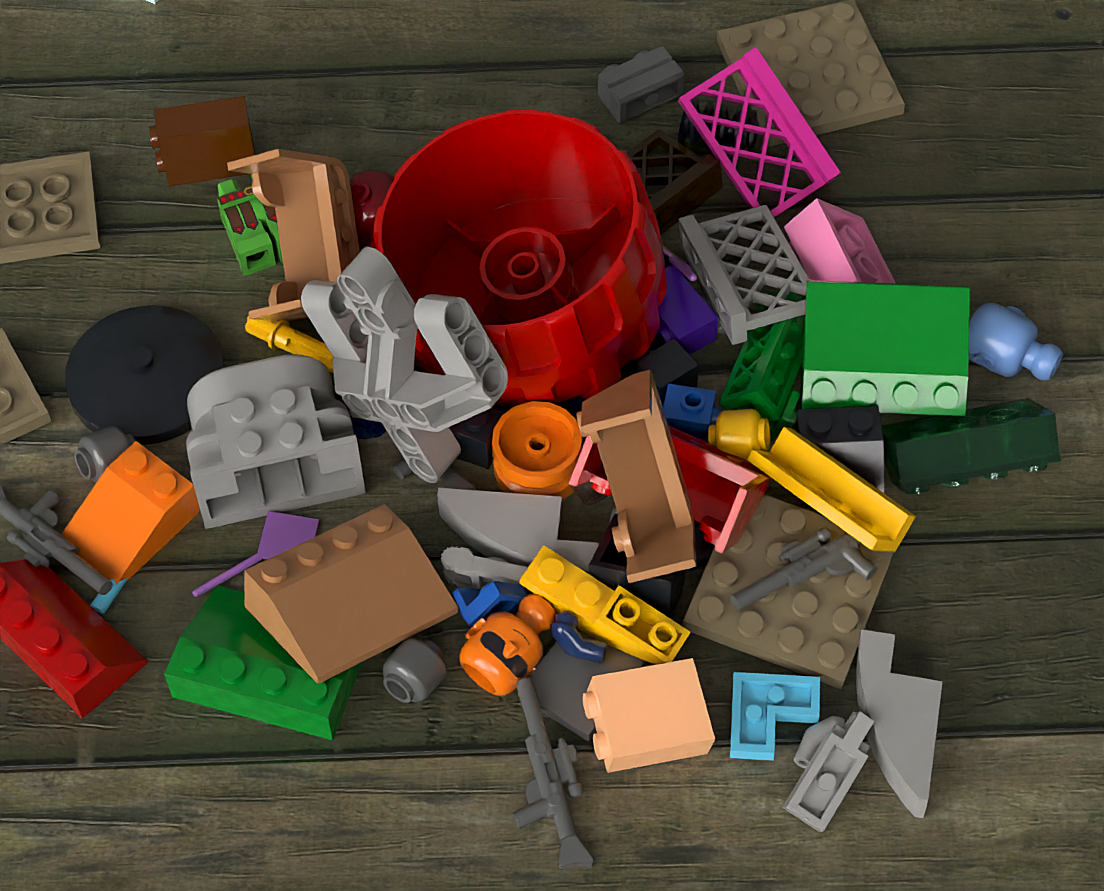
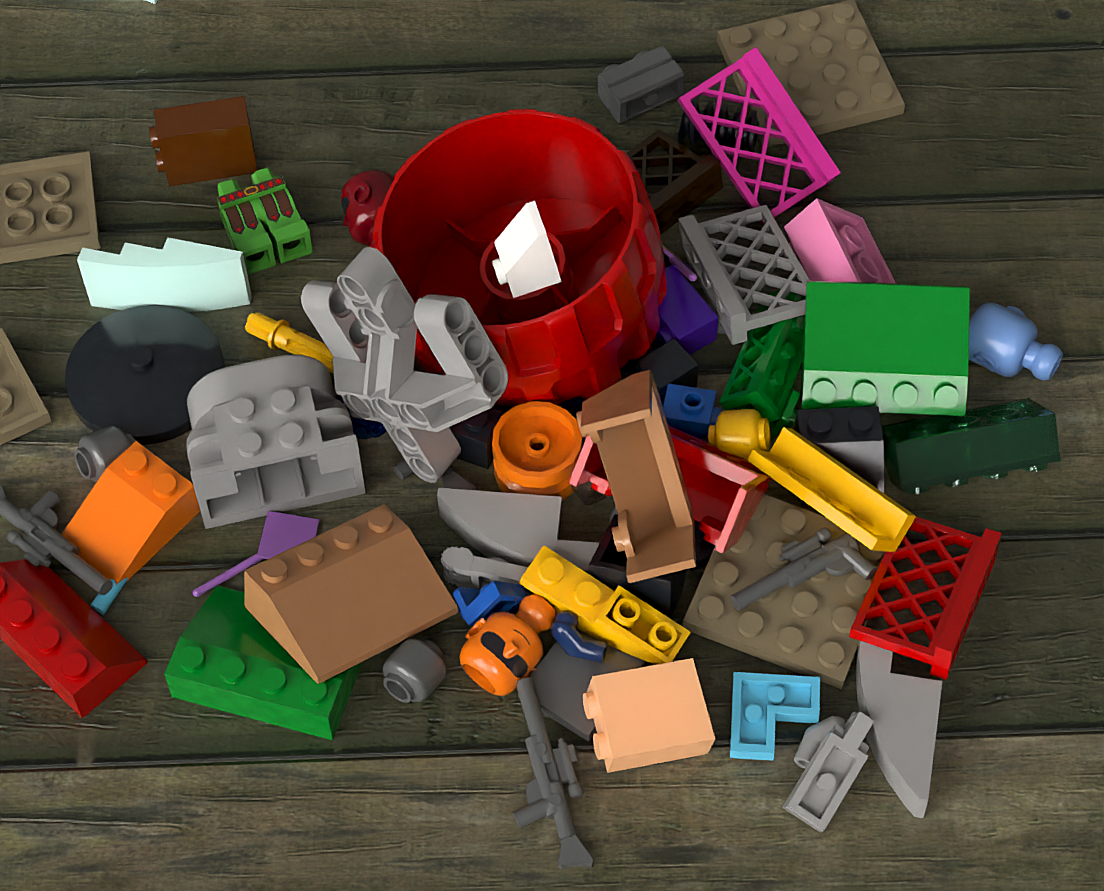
(178, 276): none -> light aqua slope
(312, 221): medium nougat windscreen -> none
(525, 254): none -> white slope
(957, 610): none -> red fence

